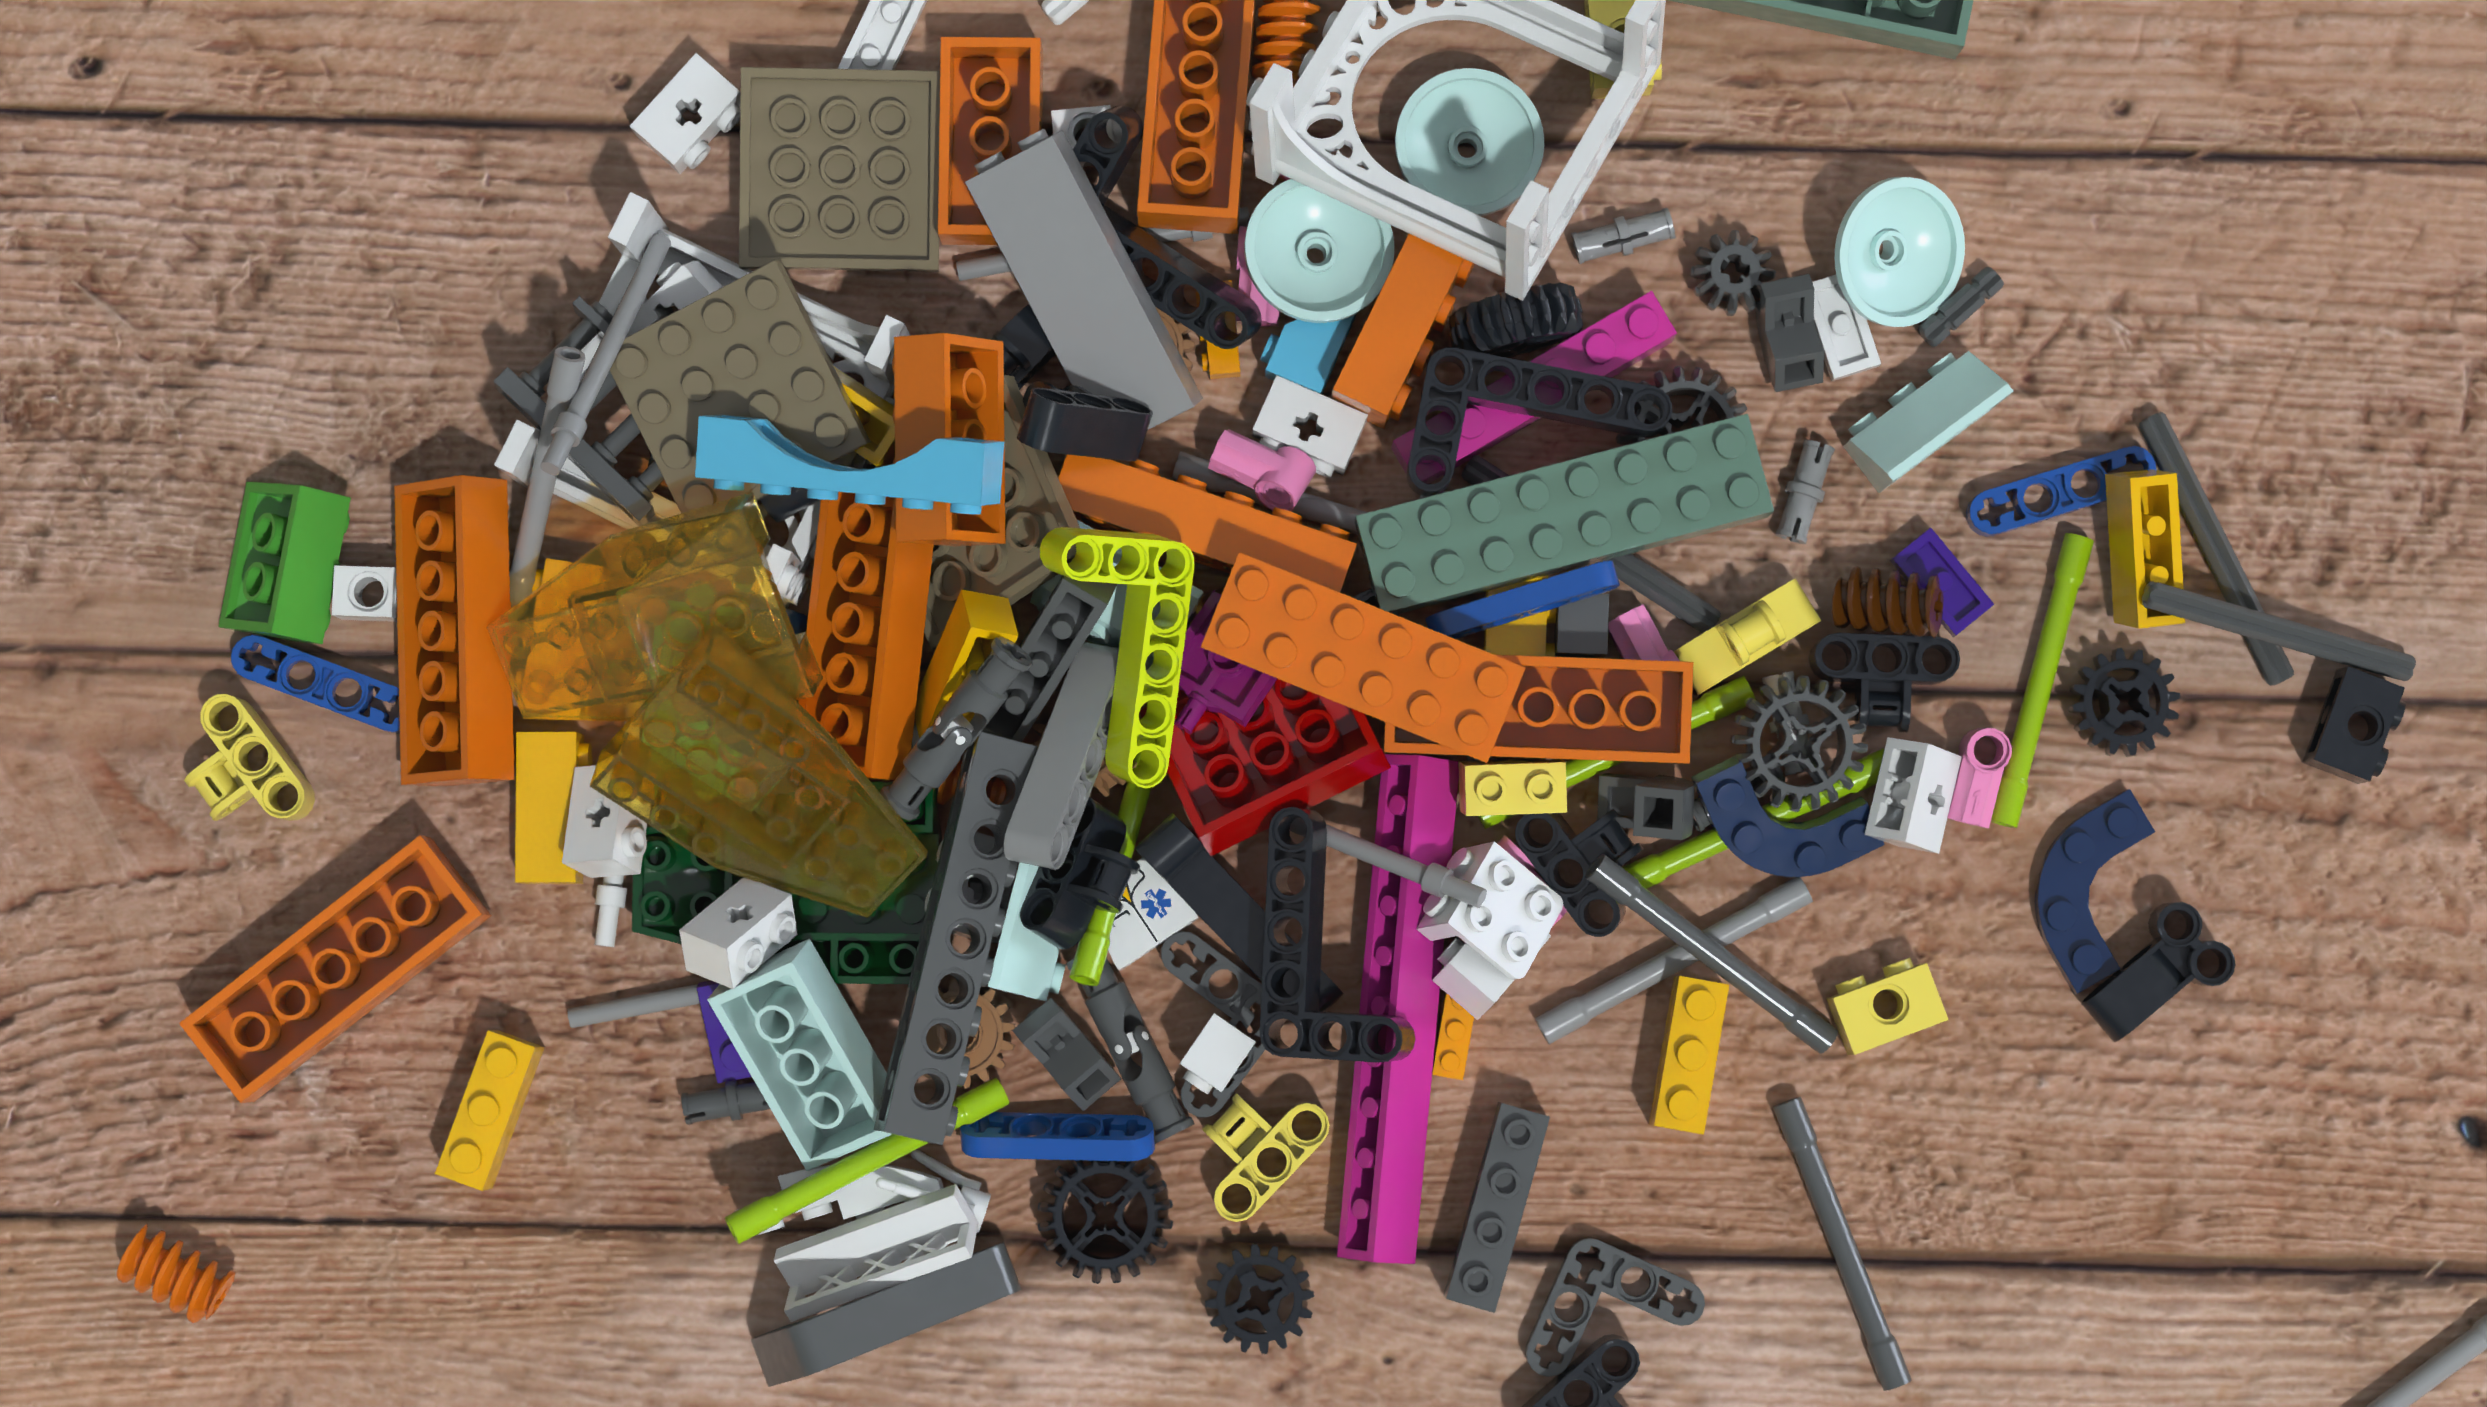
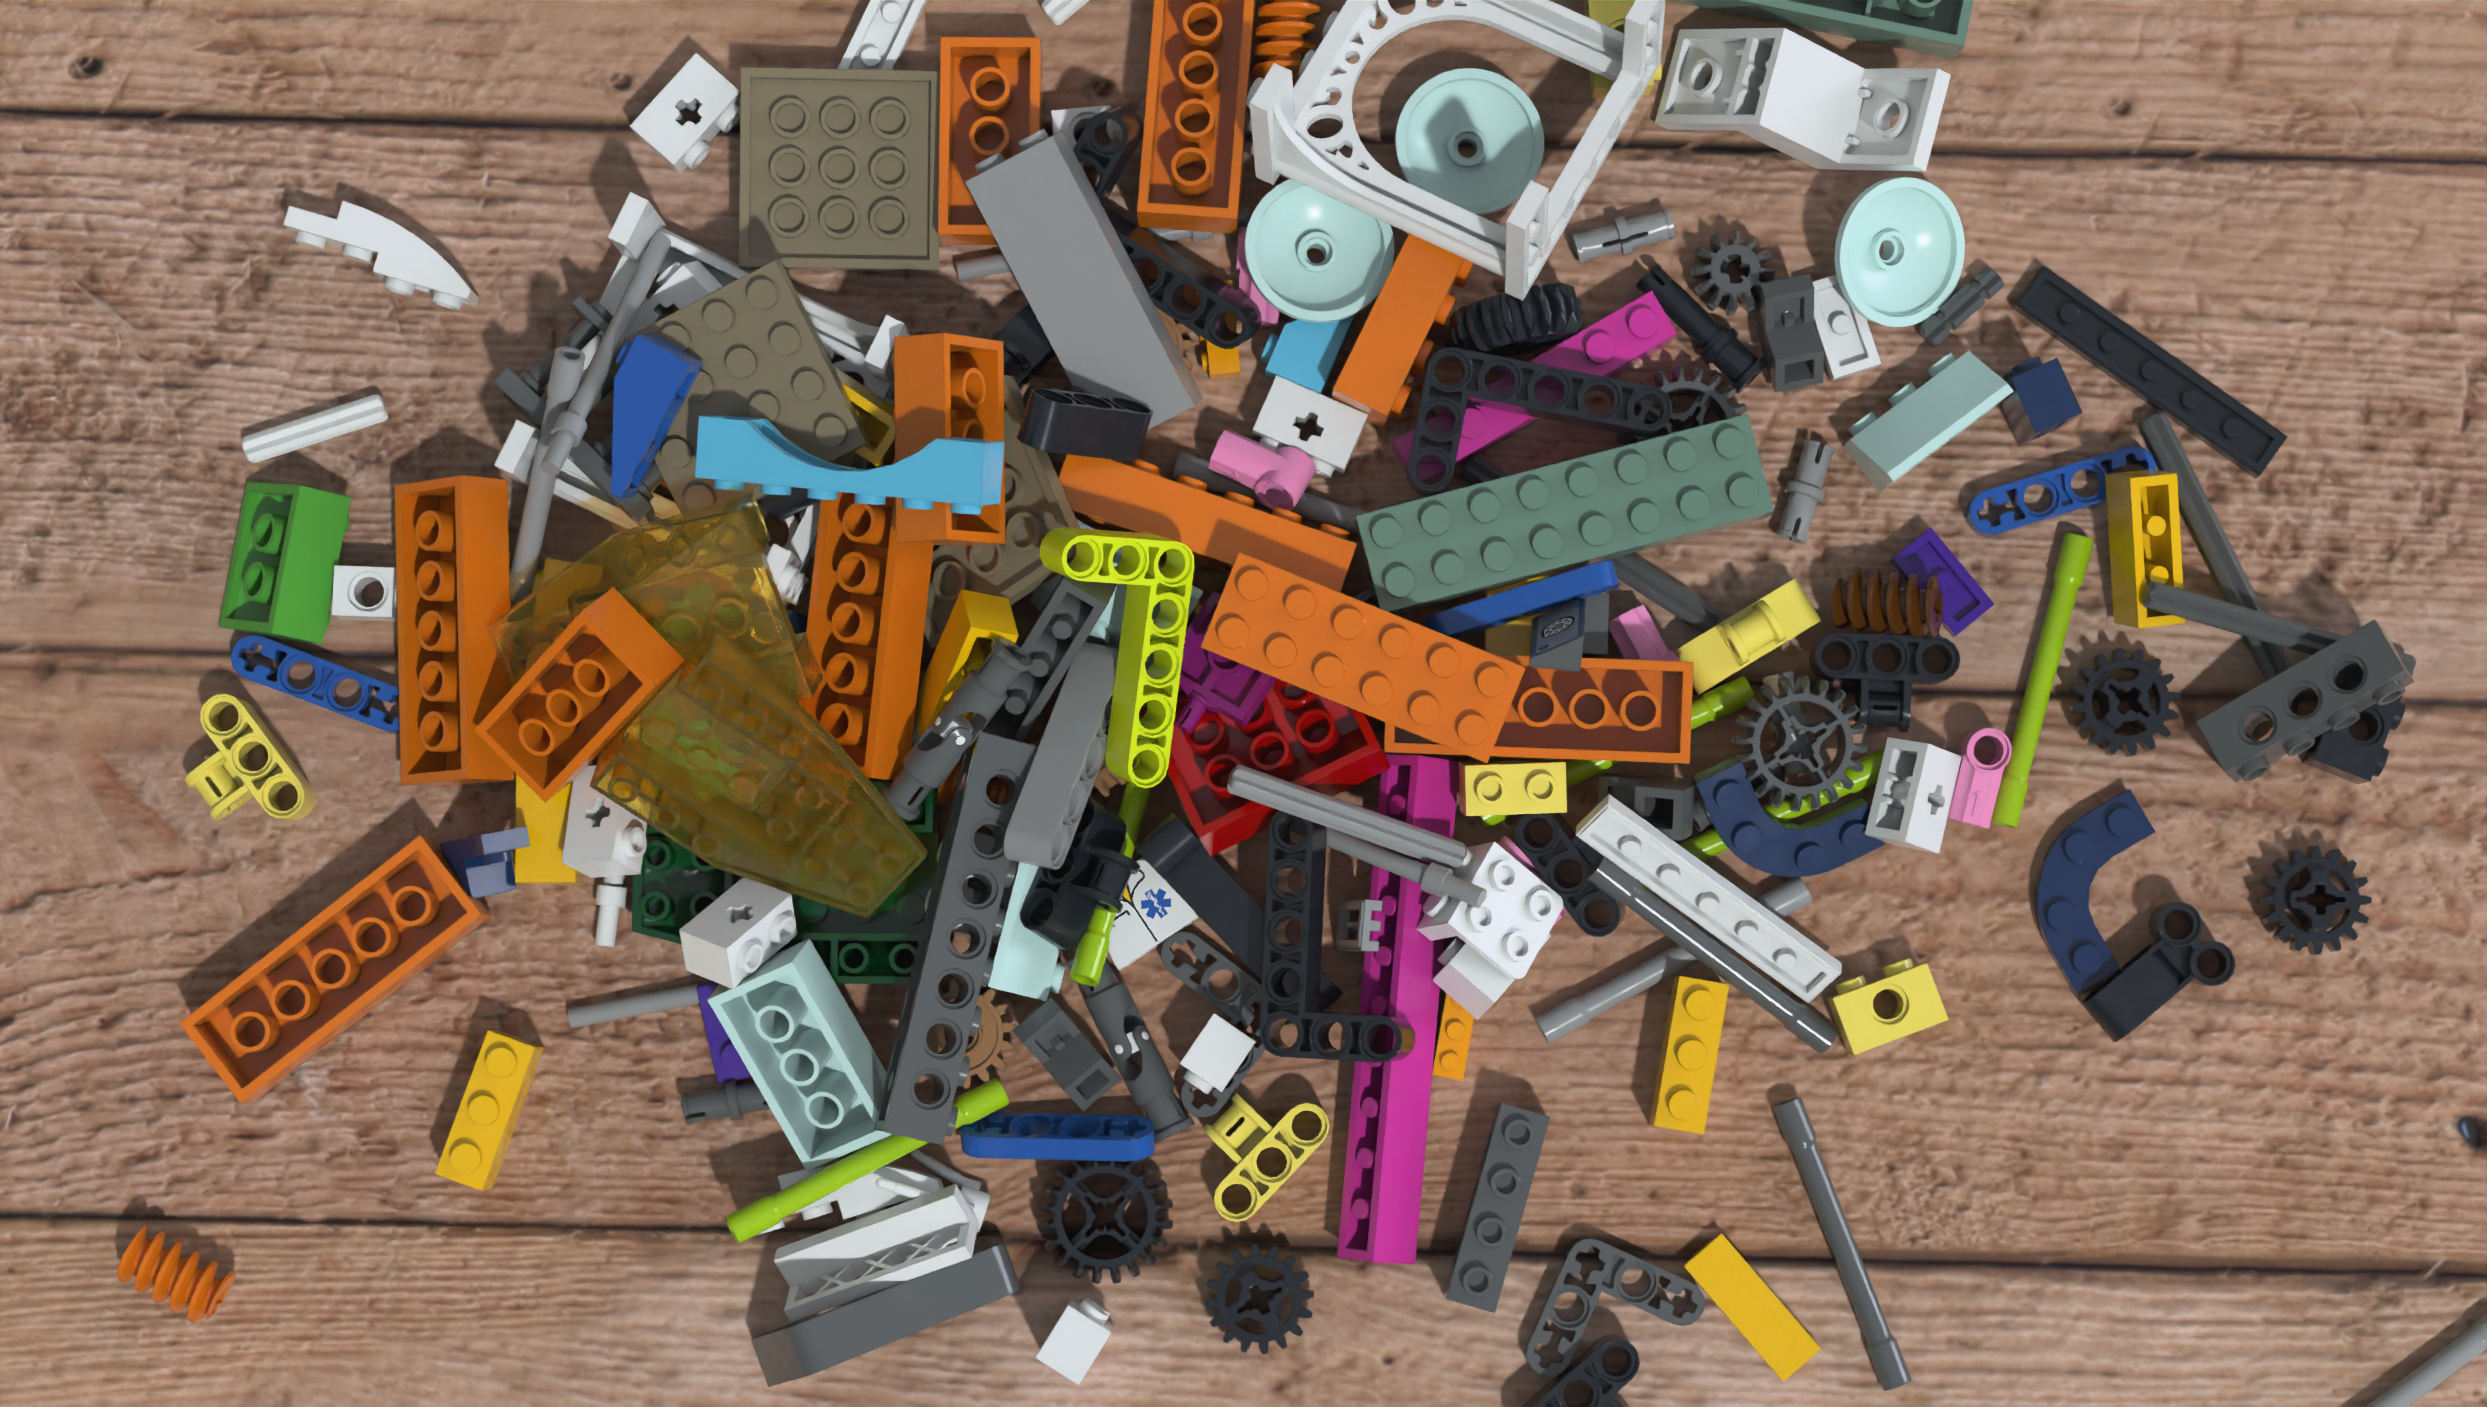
(314, 428): none -> white axle
(400, 255): none -> white slope
(485, 860): none -> slope
(579, 694): none -> orange brick
(646, 400): none -> blue slope
(1076, 1339): none -> white brick
(1345, 817): none -> light grey axle
(1363, 926): none -> light grey tile
(1559, 638): none -> slope
(1708, 898): none -> white tile
(1718, 343): none -> black pin
(1751, 1307): none -> yellow tile
(1802, 99): none -> white bracket
(2039, 400): none -> dark blue brick
(2149, 372): none -> black tile
(2276, 700): none -> dark grey brick
(2314, 920): none -> black gear

